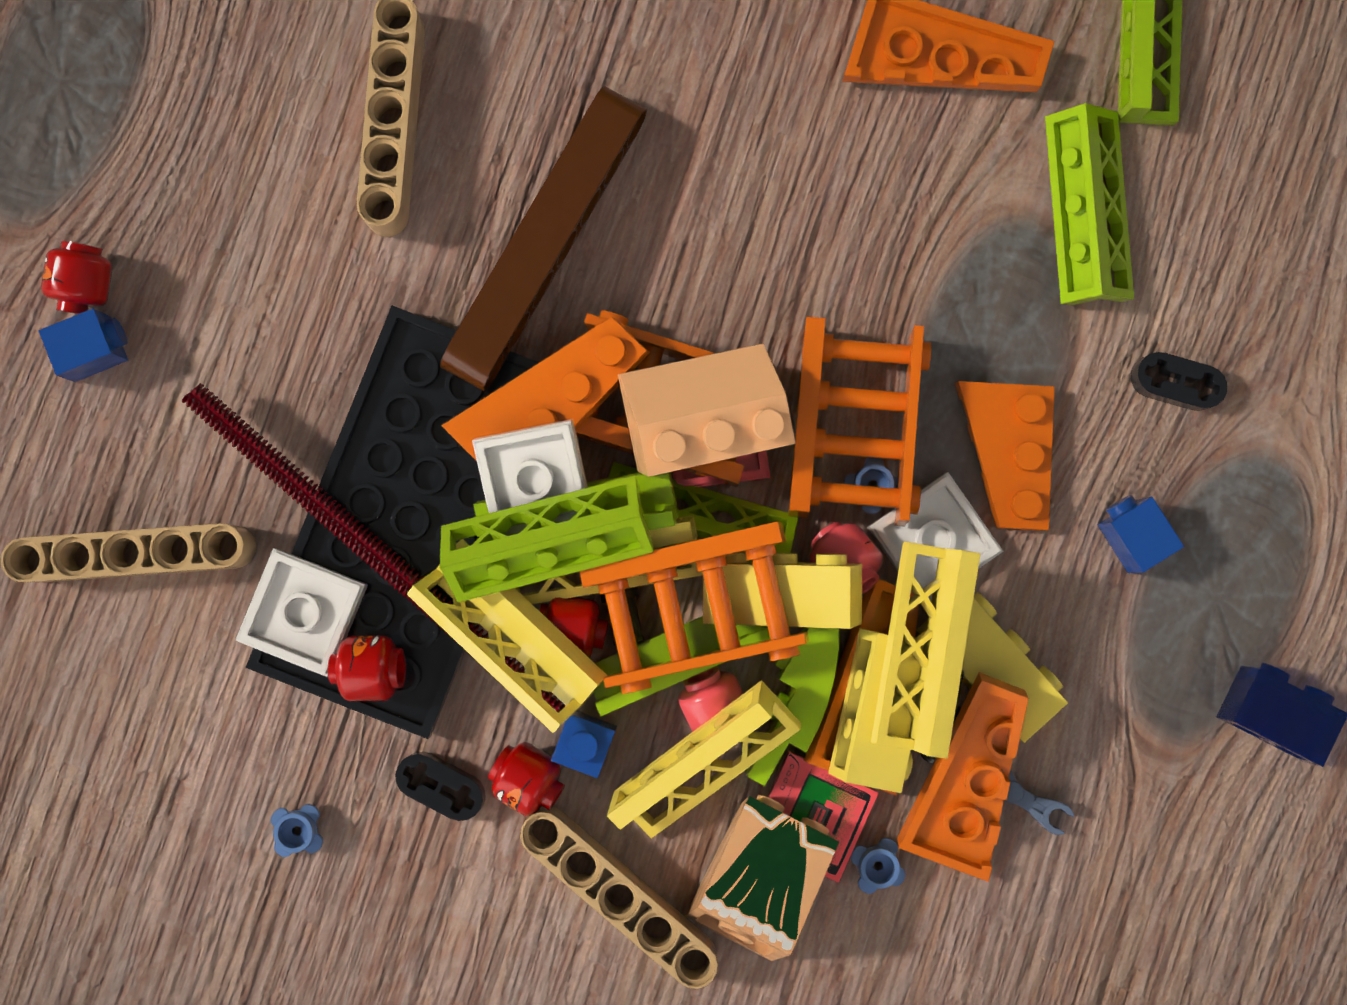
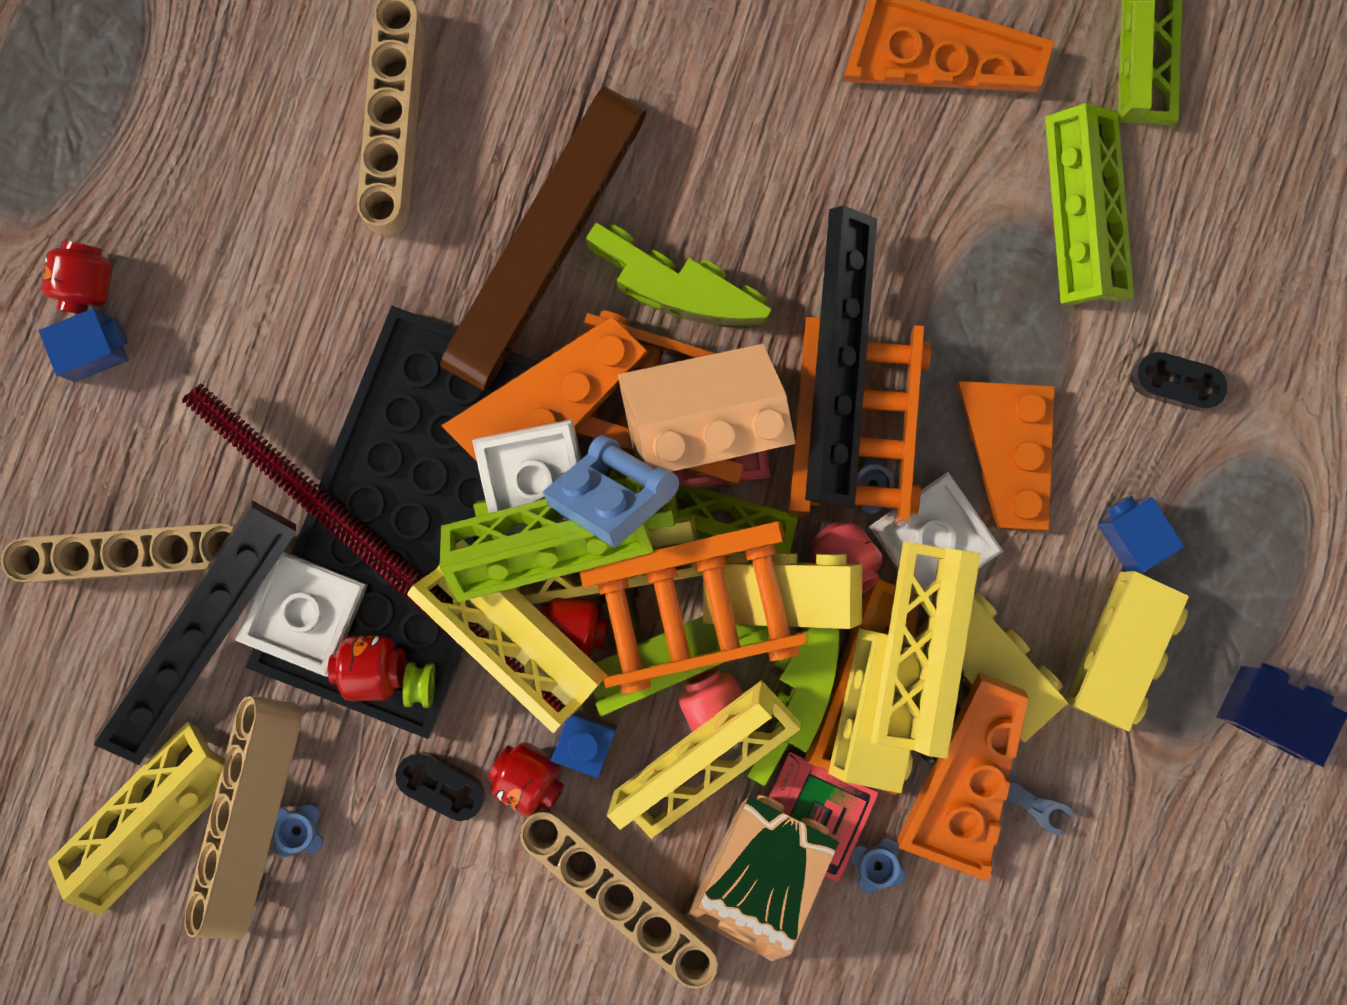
(143, 828): none -> light yellow fence
(195, 632): none -> black plate
(242, 818): none -> tan beam
(419, 685): none -> lime bush
(603, 504): none -> medium blue plate
(693, 294): none -> lime slope
(841, 358): none -> black plate
(1127, 650): none -> light yellow brick

